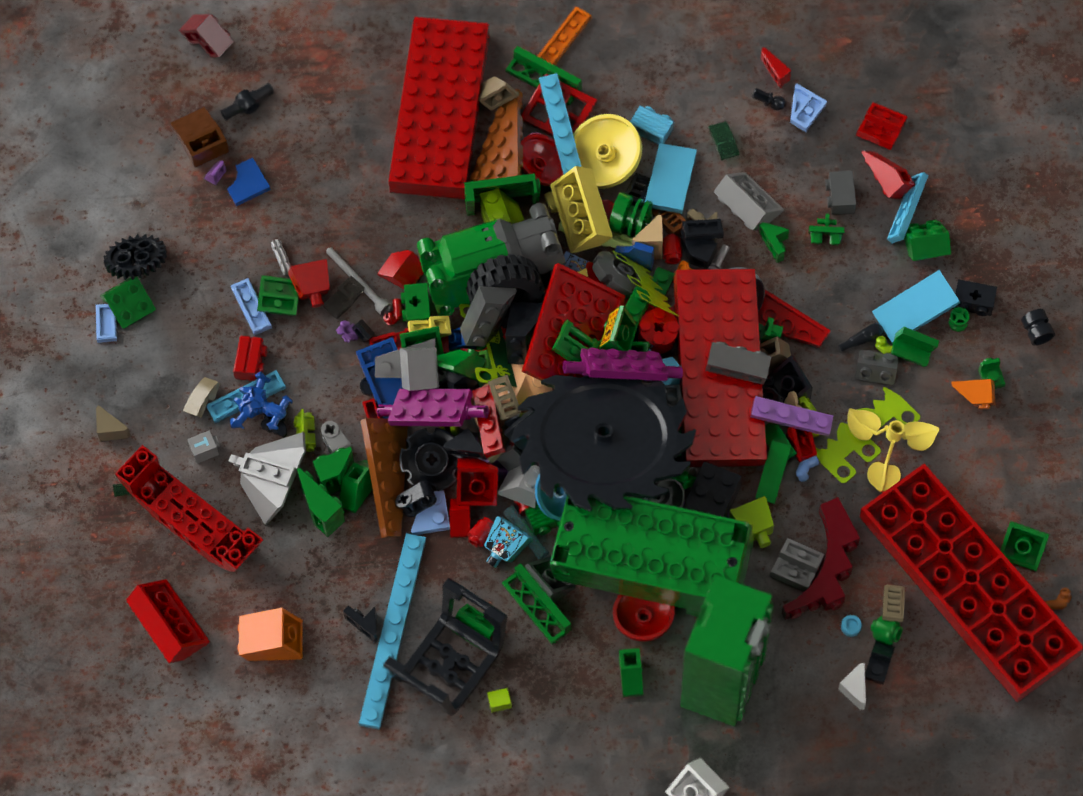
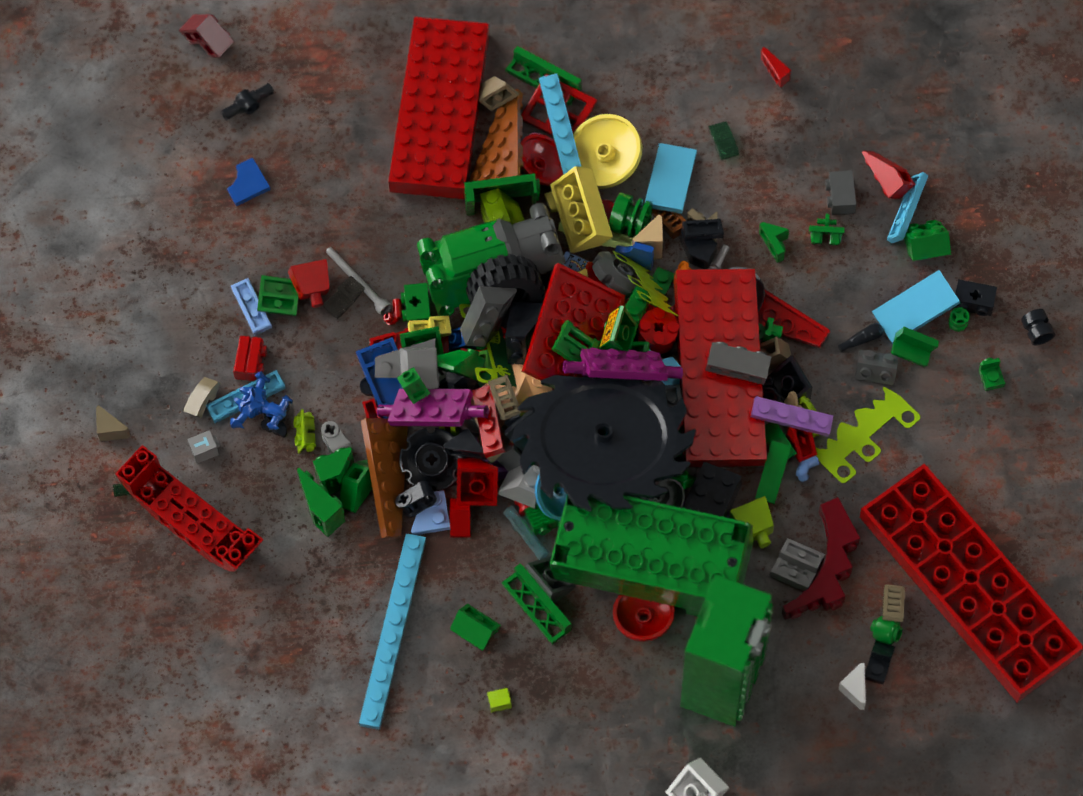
(105, 324): light blue tile -> none
(128, 301): green bracket -> none
(147, 257): black gear -> none
(167, 620): red slope -> none
(200, 137): reddish brown slope -> none
(216, 172): medium lavender slope -> none
(269, 473): light grey panel -> none
(270, 636): slope -> none
(281, 256): light grey axle -> none
(346, 331): medium lavender plant -> none
(362, 330): black slope -> none
(366, 625): black slope -> none
(402, 268): red slope -> none
(413, 385): none -> green bracket
(480, 532): red brick -> none
(497, 618): black windscreen -> none
(505, 541): medium azure torso -> none
(565, 35): orange tile -> none
(631, 672): green slope -> none
(641, 179): black slope -> none
(652, 125): medium azure brick -> none
(672, 249): red brick -> none
(747, 200): light grey slope -> none
(776, 102): black axle -> none
(805, 107): light blue wing -> none
(851, 625): medium azure tile -> none
(881, 126): red slope -> none
(882, 345): lime arm -> none
(918, 436): light yellow plant -> none
(978, 392): orange slope -> none
(1024, 545): green slope -> none
(1061, 601): dark orange arm -> none

